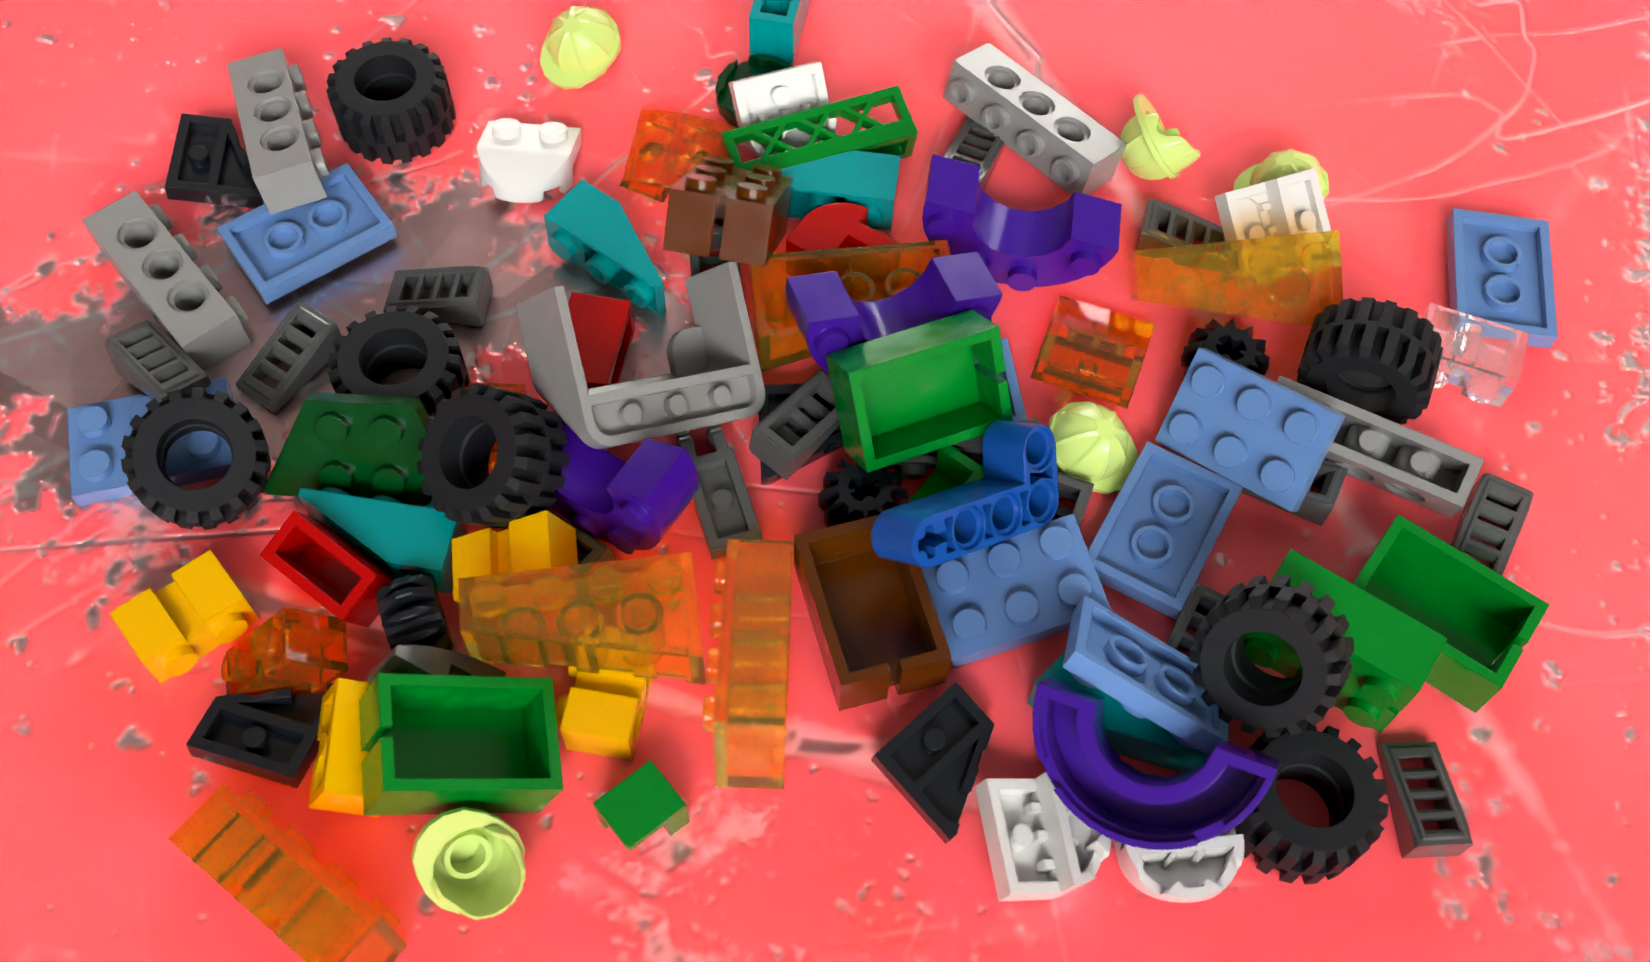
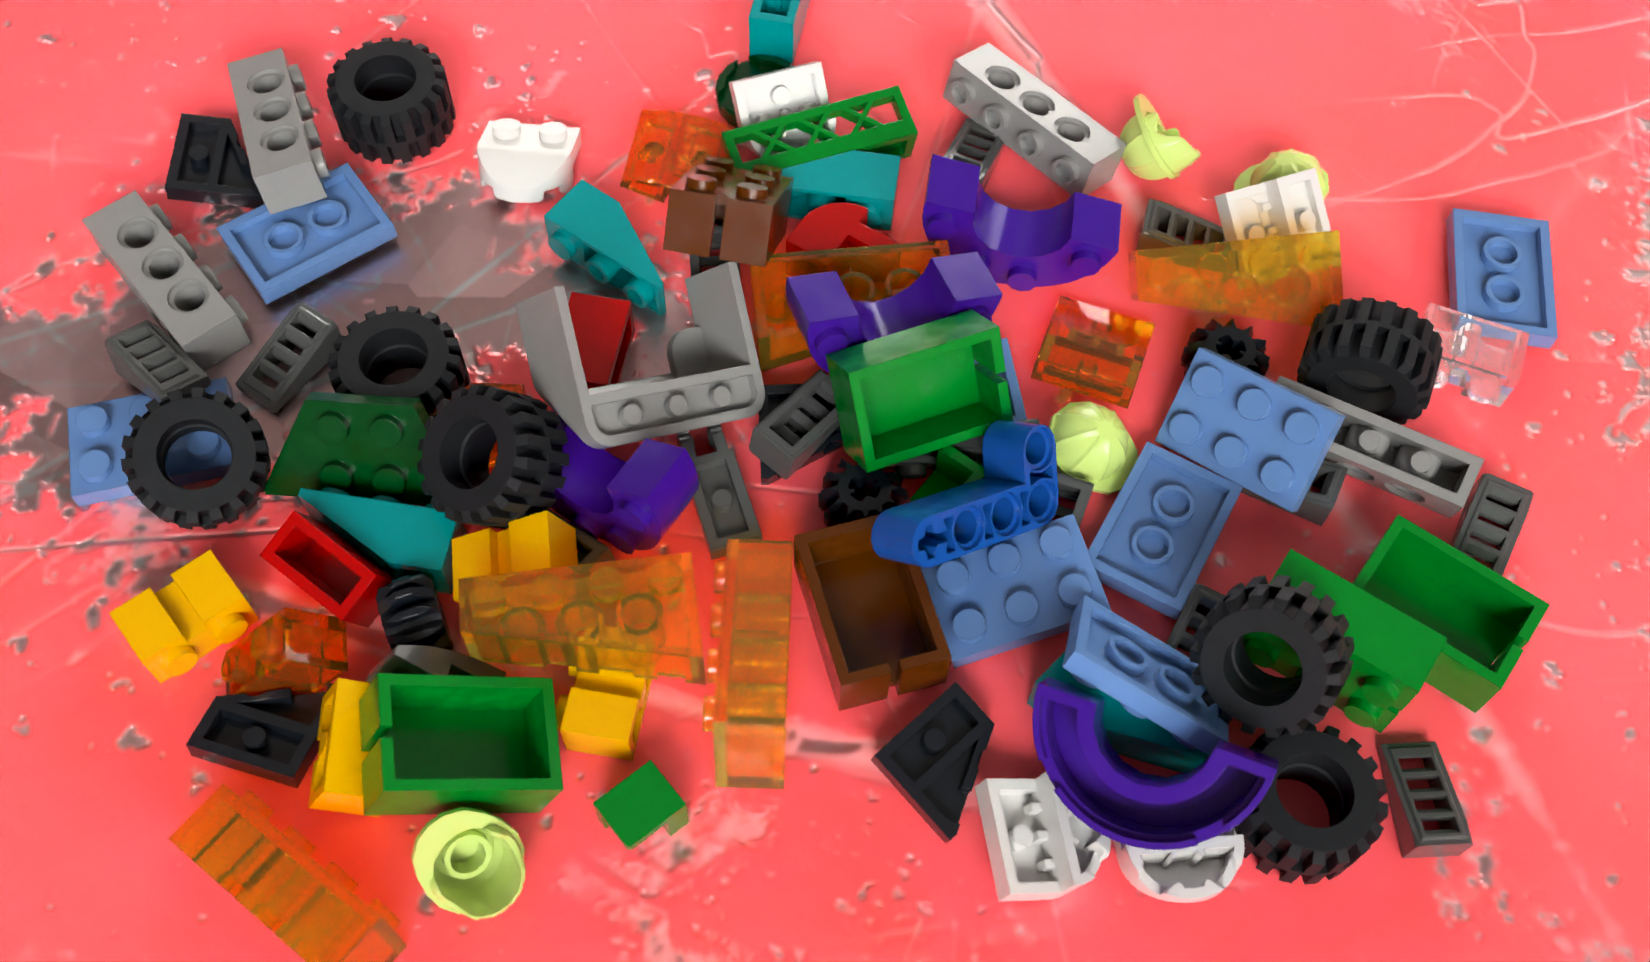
(465, 310): dark grey slope -> none
(579, 47): yellowish green piece -> none

